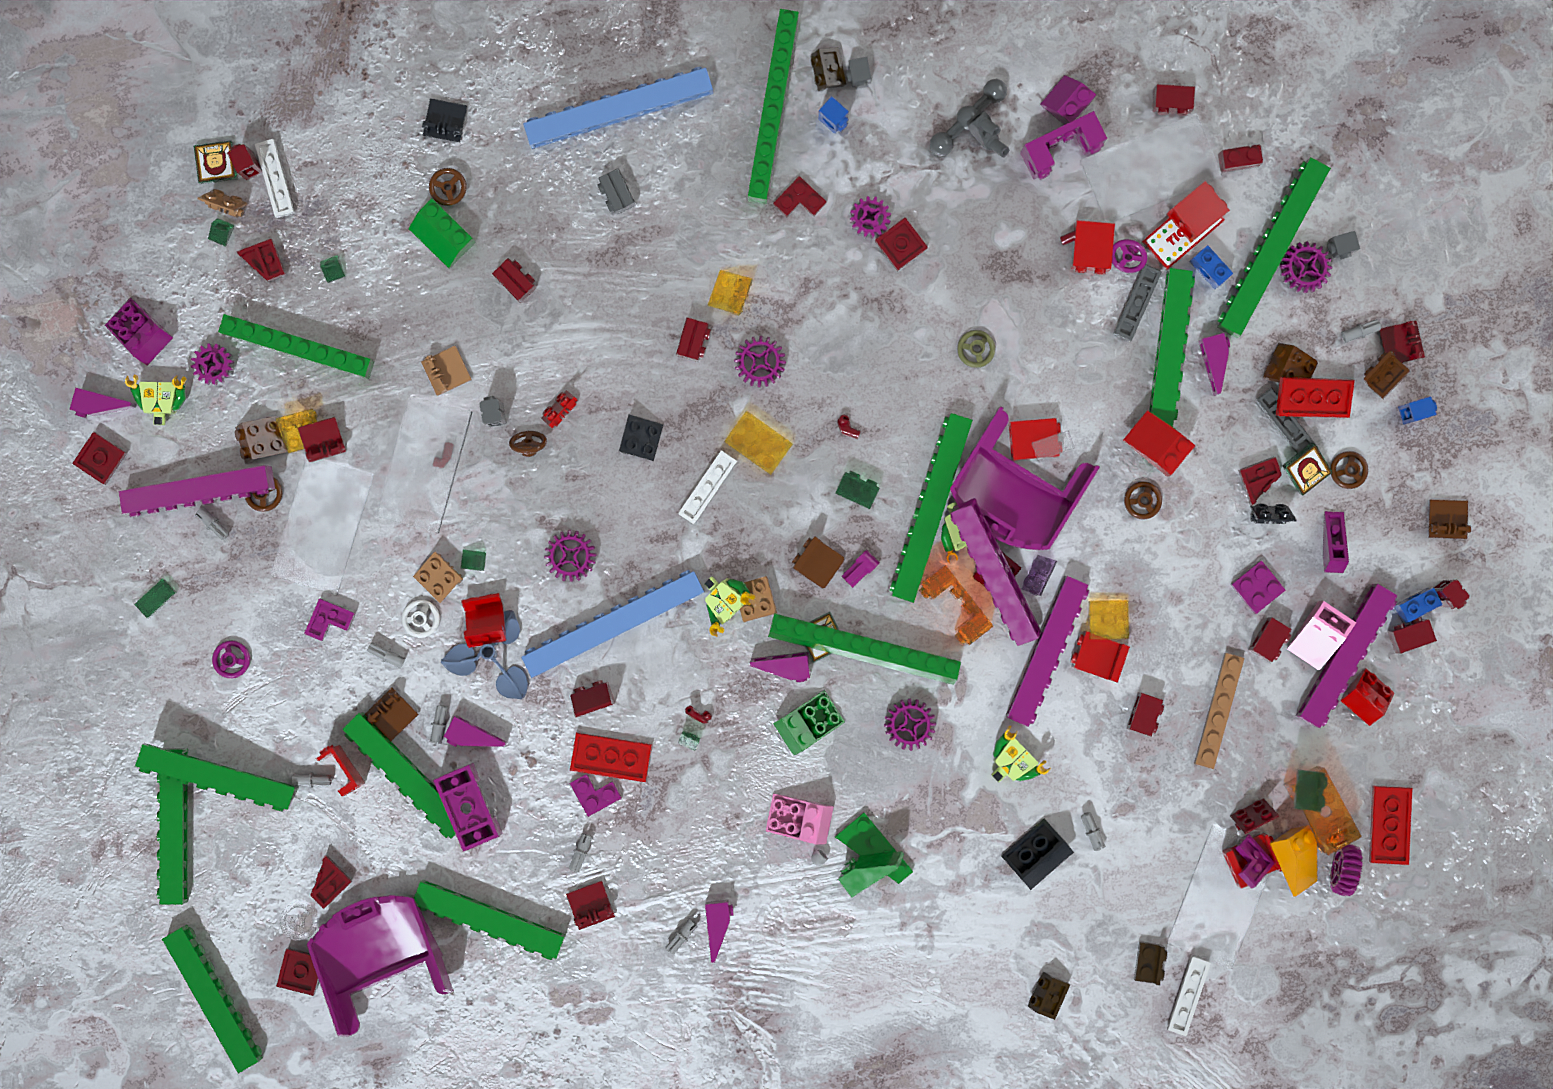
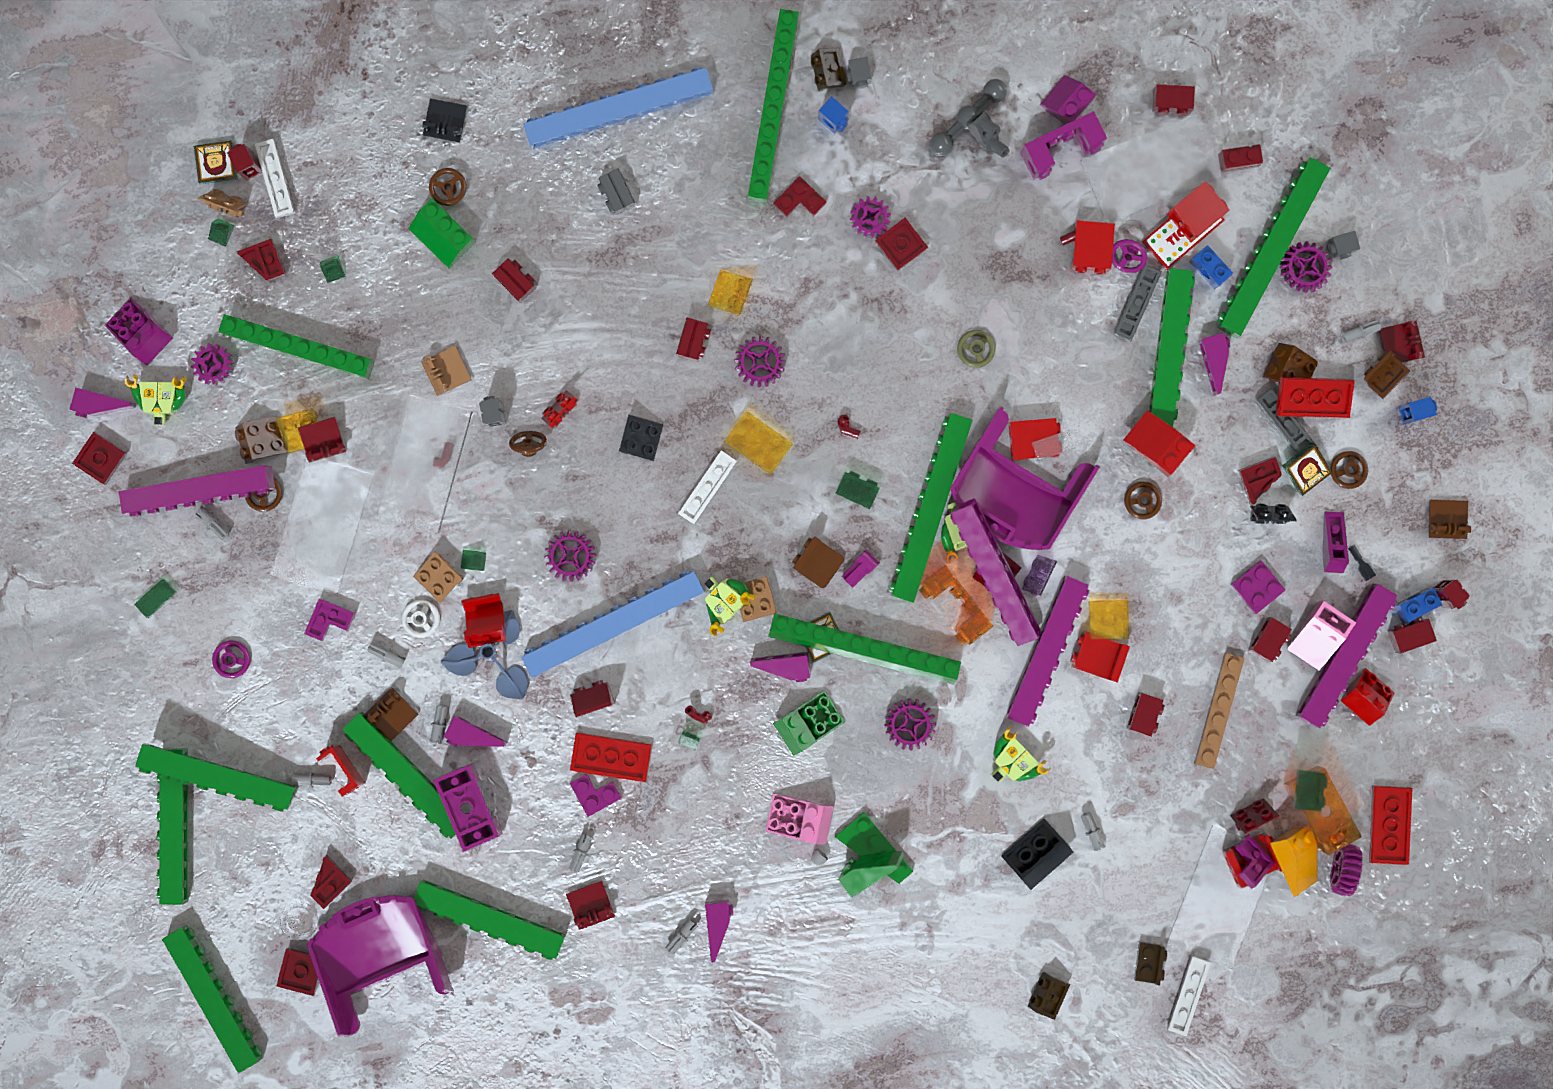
(1364, 568): none -> black piece

